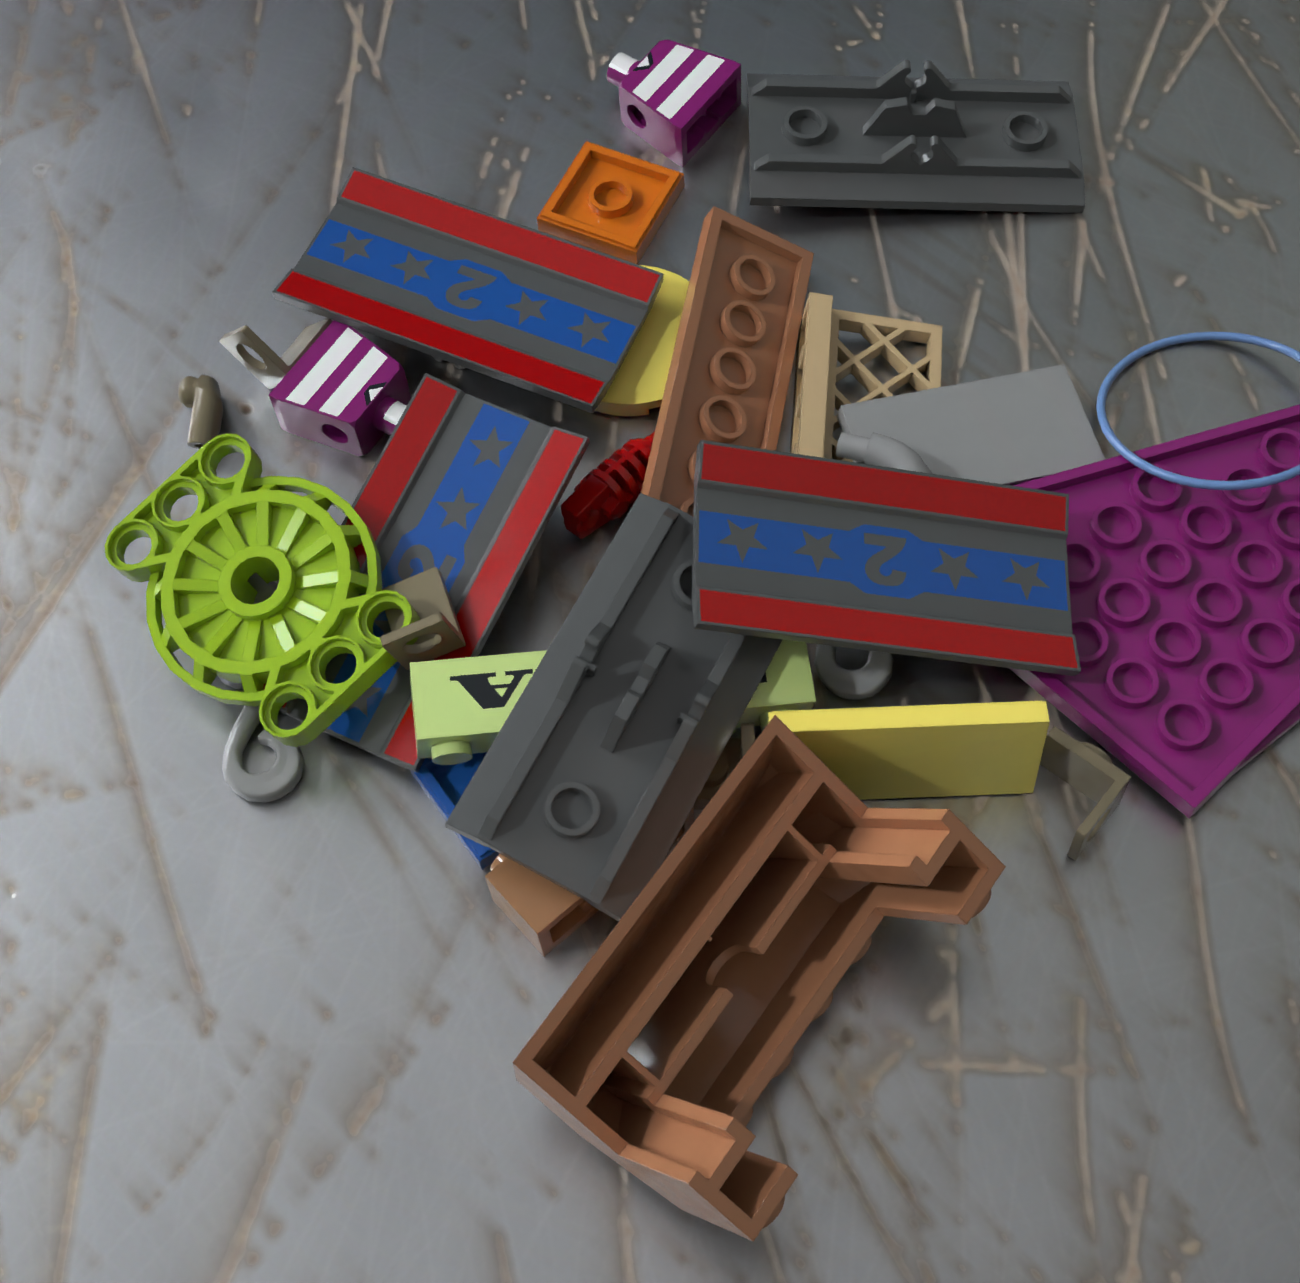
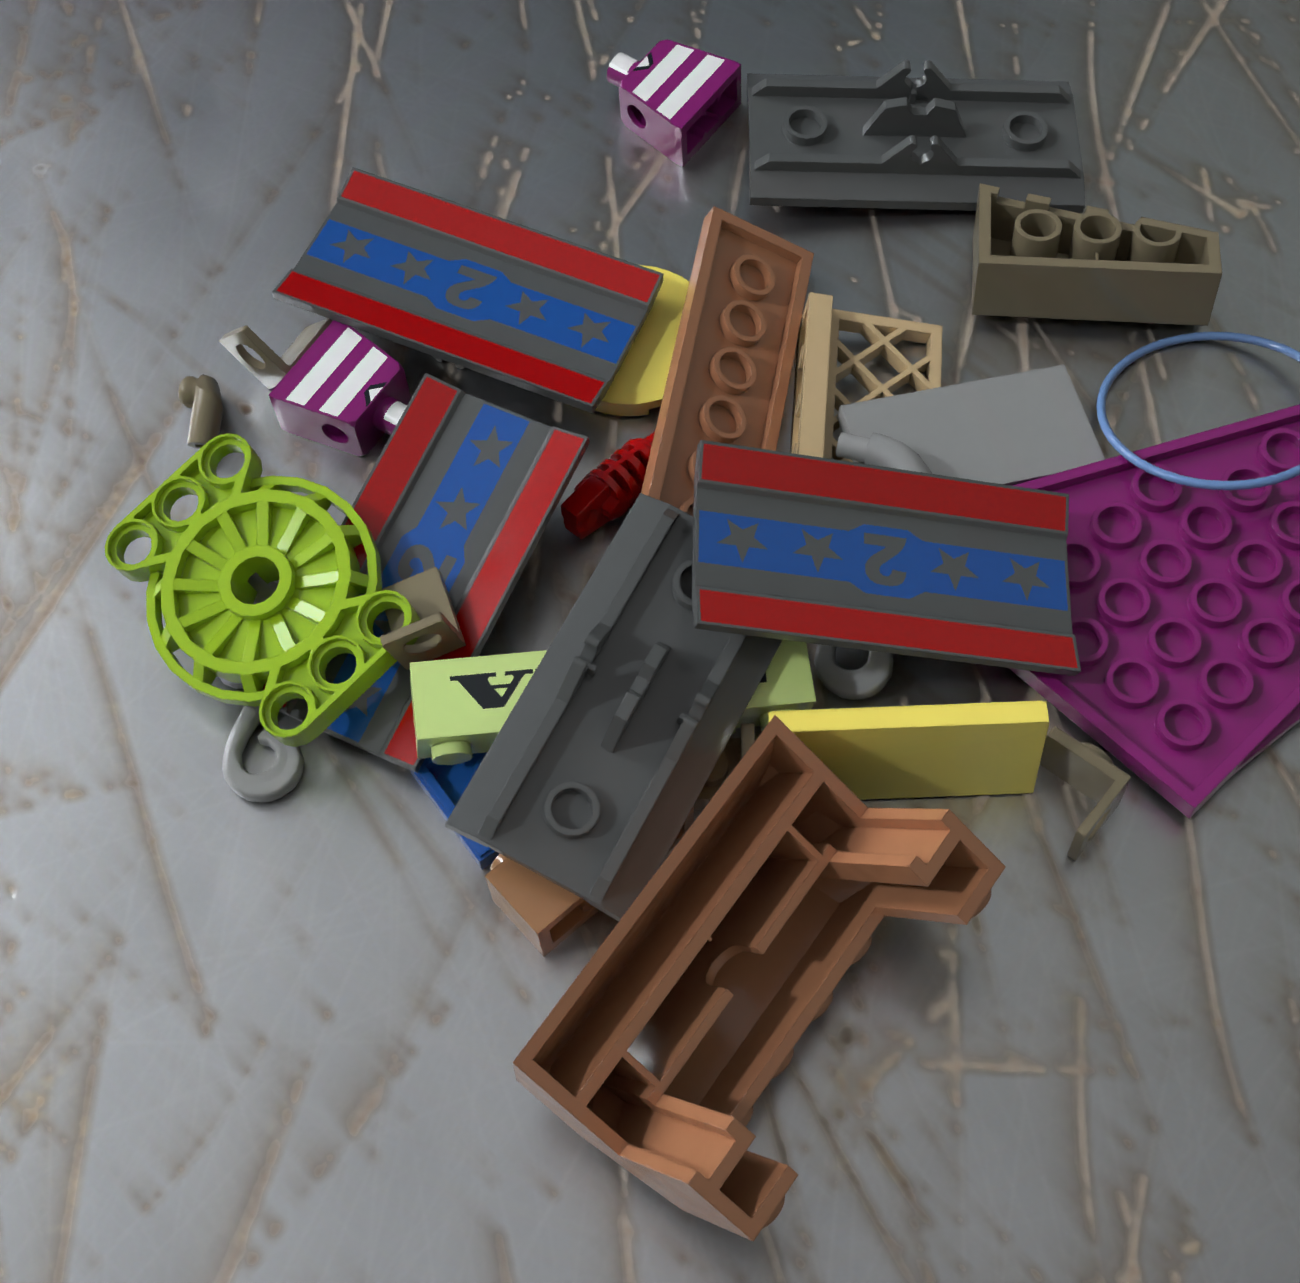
(611, 202): orange tile -> none
(1089, 264): none -> dark tan wedge

